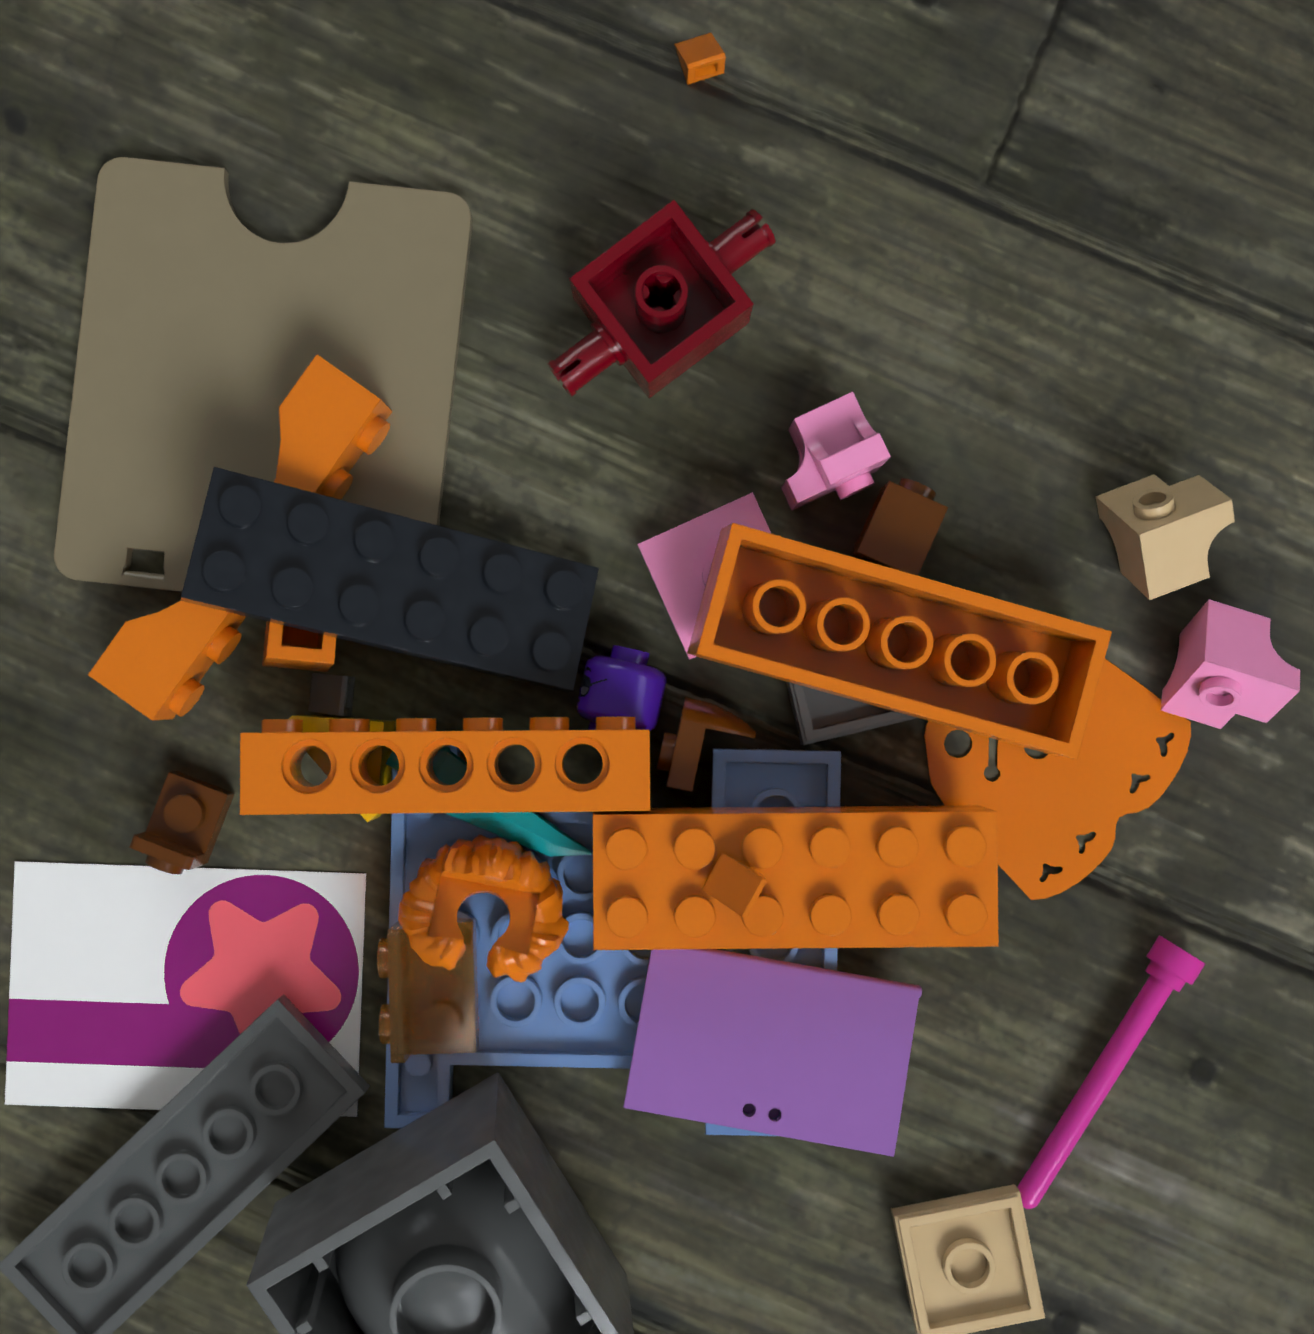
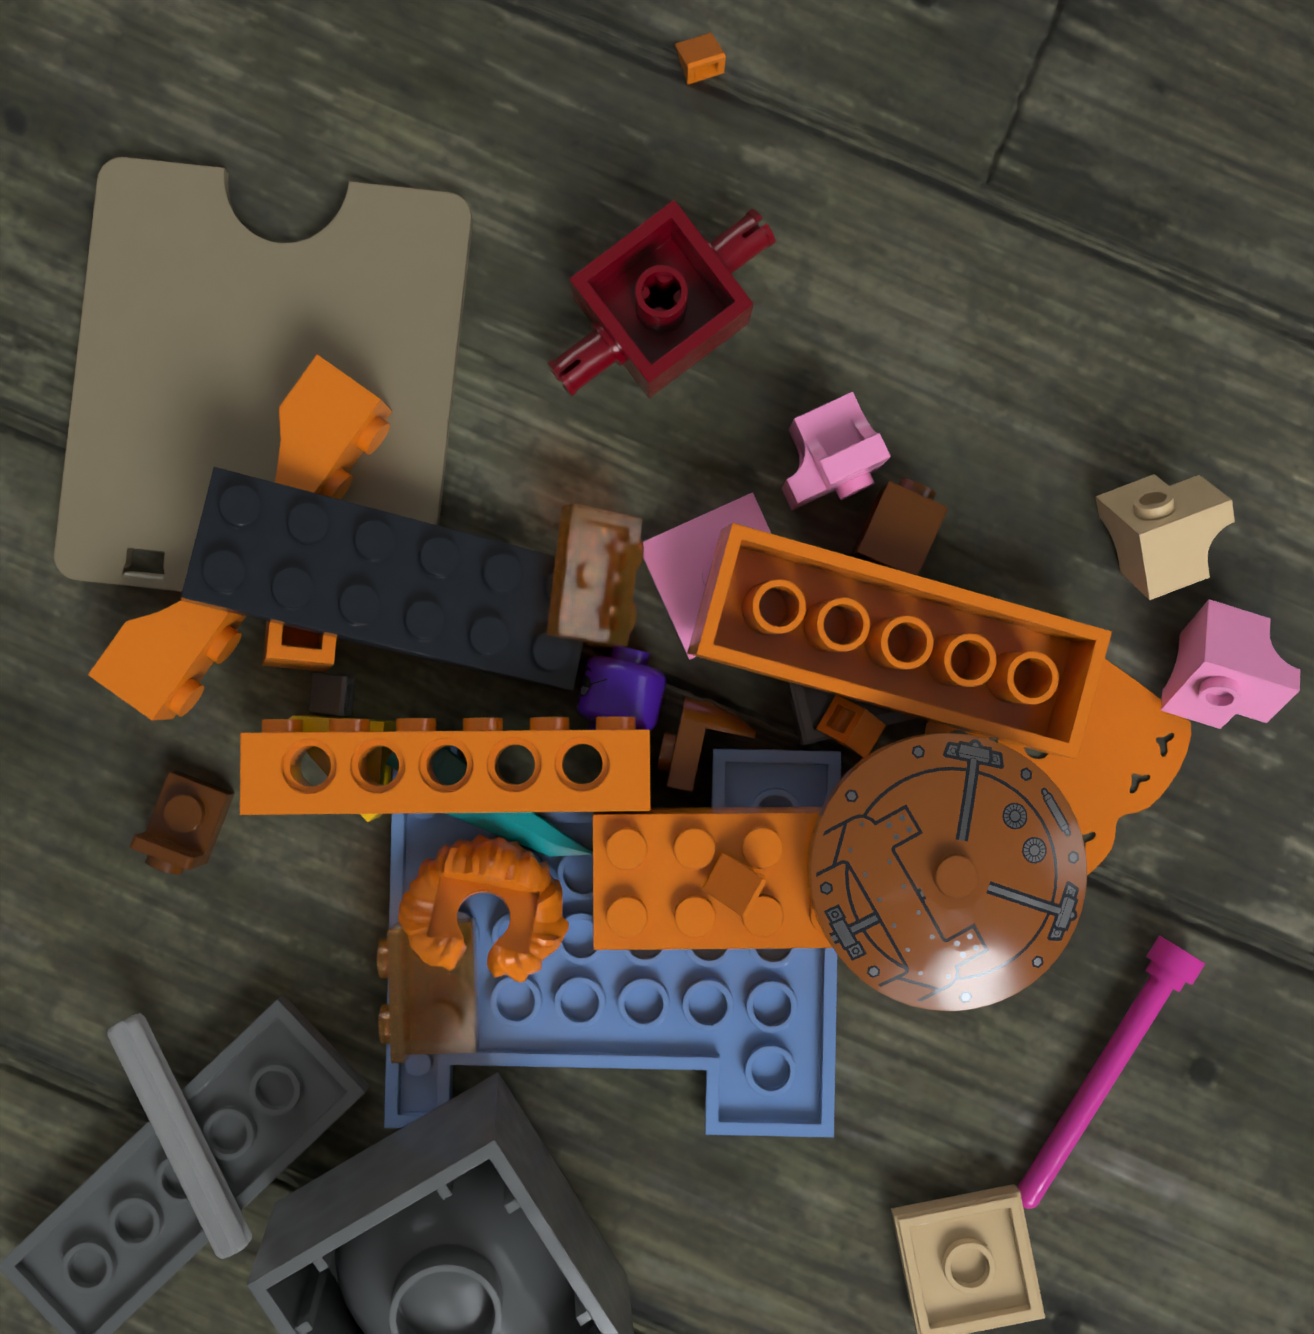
(149, 974): sticker -> none
(180, 1135): none -> light grey axle
(595, 576): none -> clear orange bracket
(772, 1038): medium lavender container -> none
(851, 726): none -> orange piece
(947, 871): none -> dark orange dish

